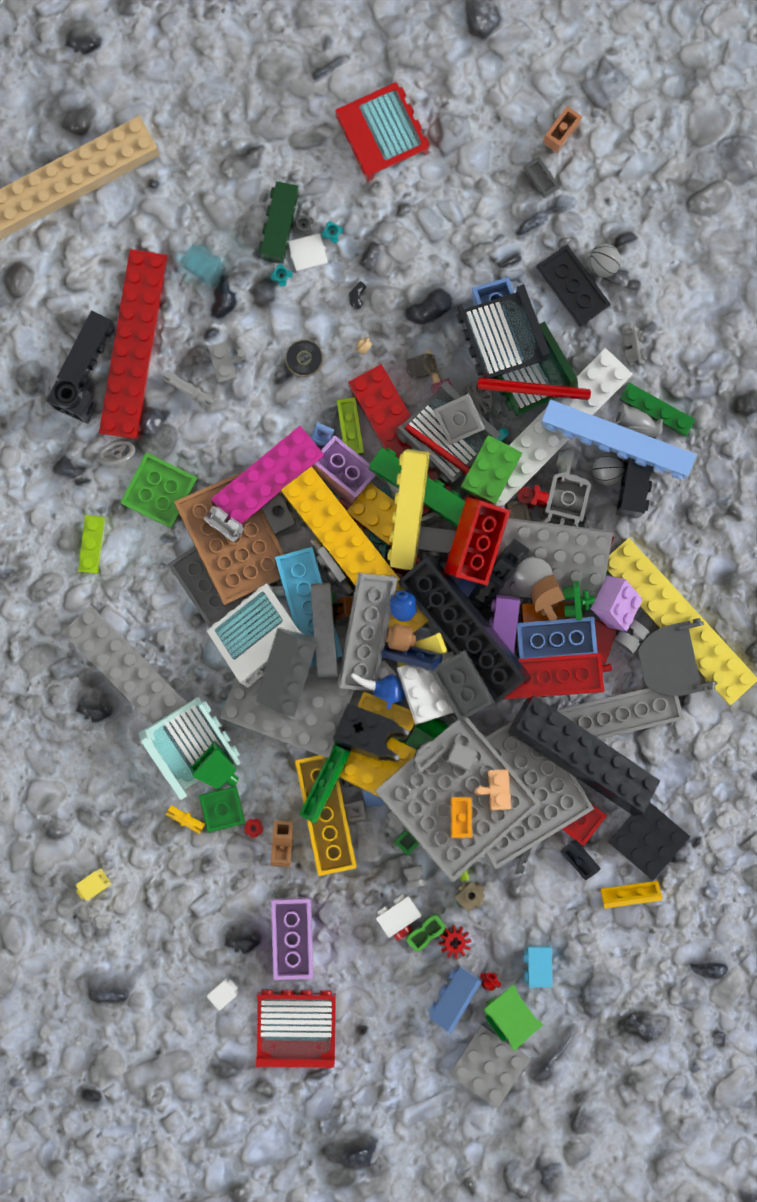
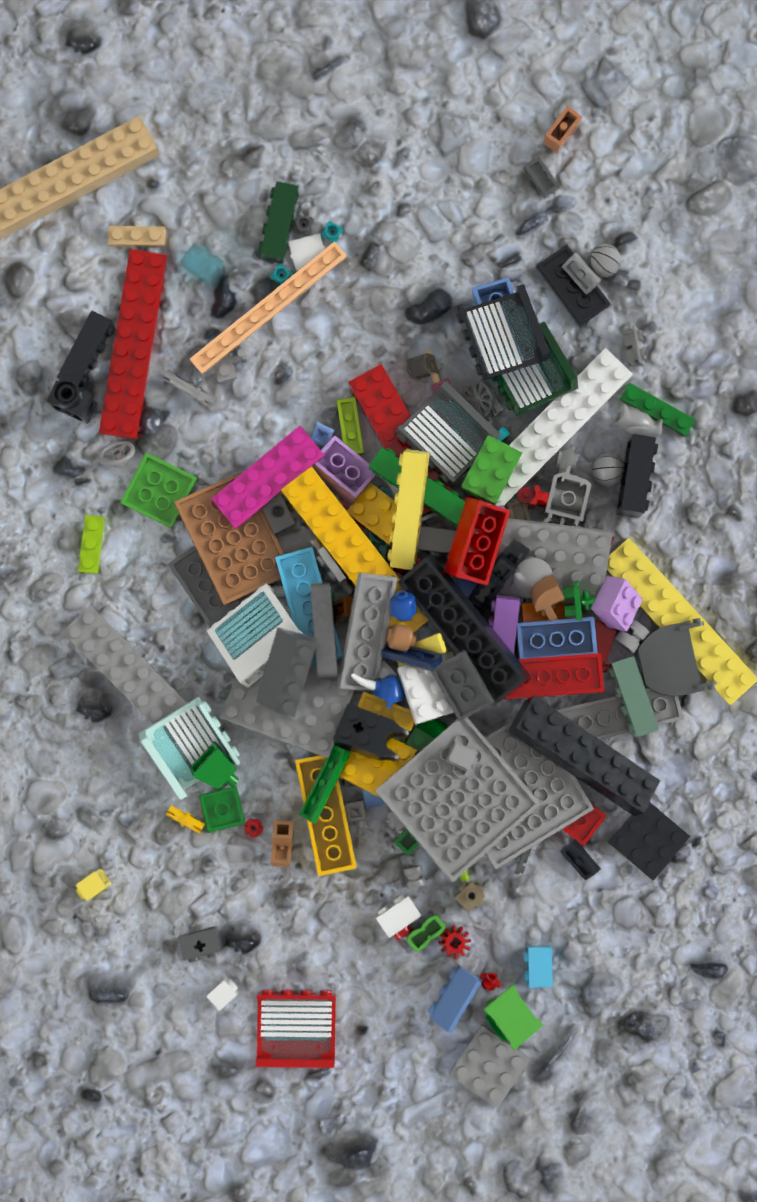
(137, 236): none -> tan plate
(208, 936): none -> dark grey brick
(230, 529): light grey hinge -> none
(268, 308): none -> light nougat plate
(292, 938): lavender brick -> none
(304, 358): black tile -> none
(354, 295): black arm -> none
(363, 345): tan plate -> none
(381, 130): panel -> none
(428, 754): light grey plate -> none
(436, 448): red bar -> none
(459, 419): light grey plate -> none
(461, 817): light orange plate -> none
(498, 789): light nougat plate -> none
(533, 388): red axle -> none
(581, 273): none -> light grey plate
(619, 440): light blue brick -> none
(631, 894): yellow plate -> none
(633, 696): none -> sand green brick

